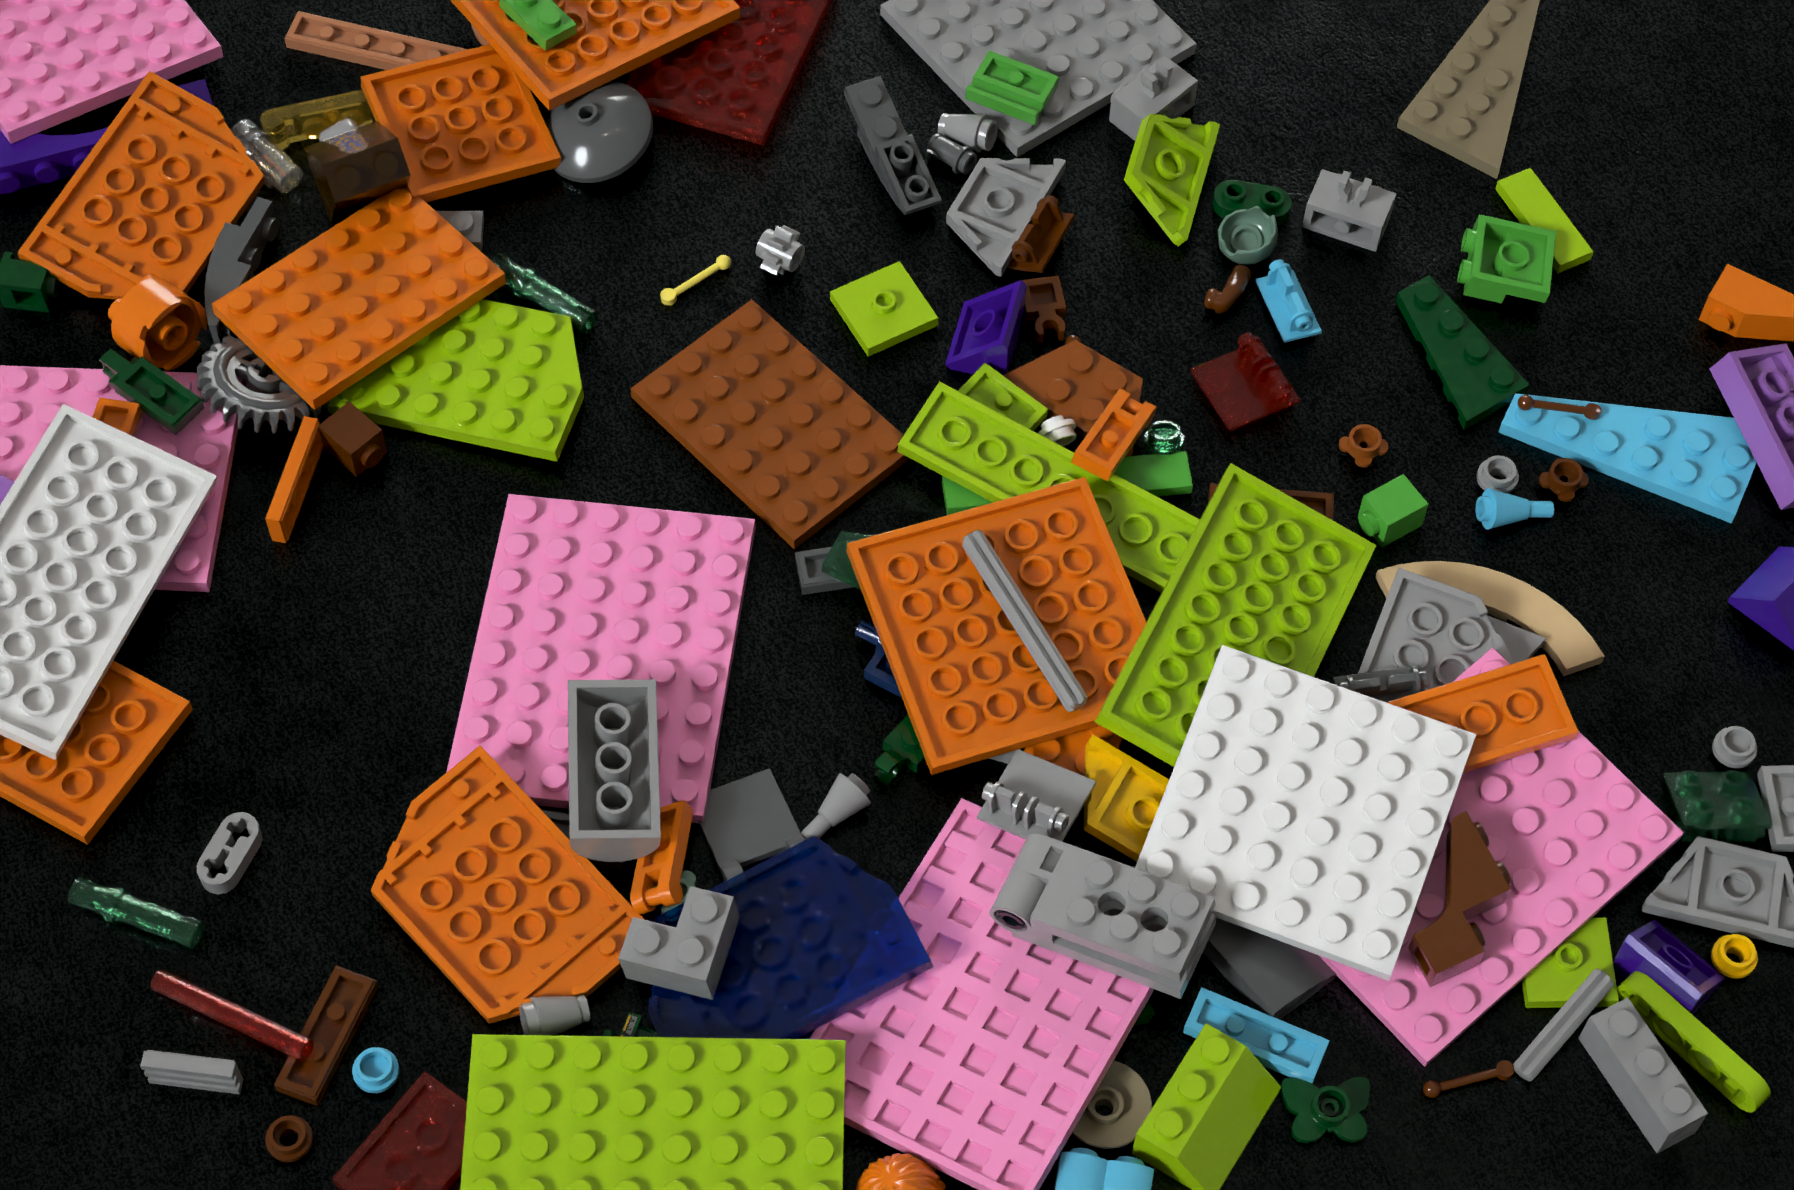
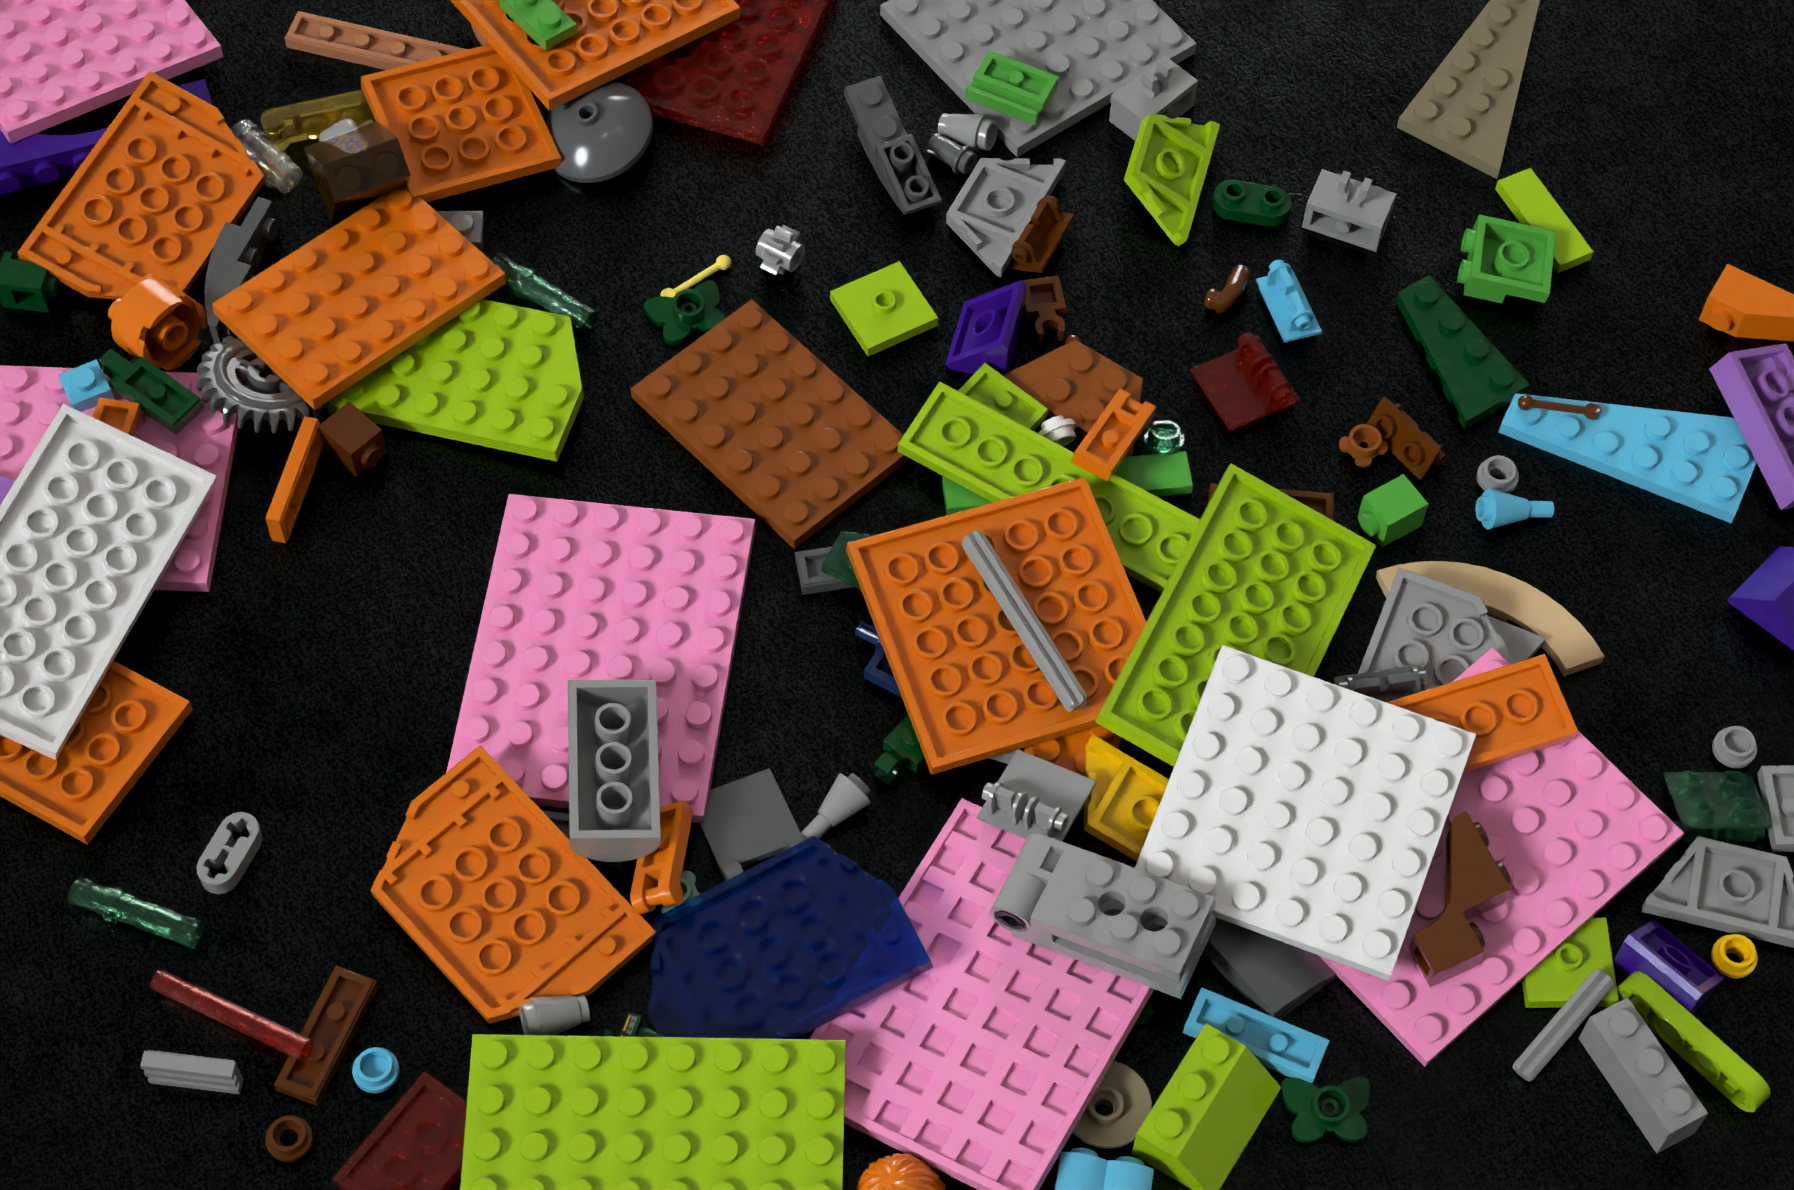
(85, 385): none -> medium azure plate
(686, 312): none -> dark green animal
(687, 955): light grey brick -> none
(1248, 236): sand green hair -> none
(1405, 440): none -> reddish brown hinge
(1503, 1071): reddish brown hinge -> none
(1564, 469): reddish brown plate -> none

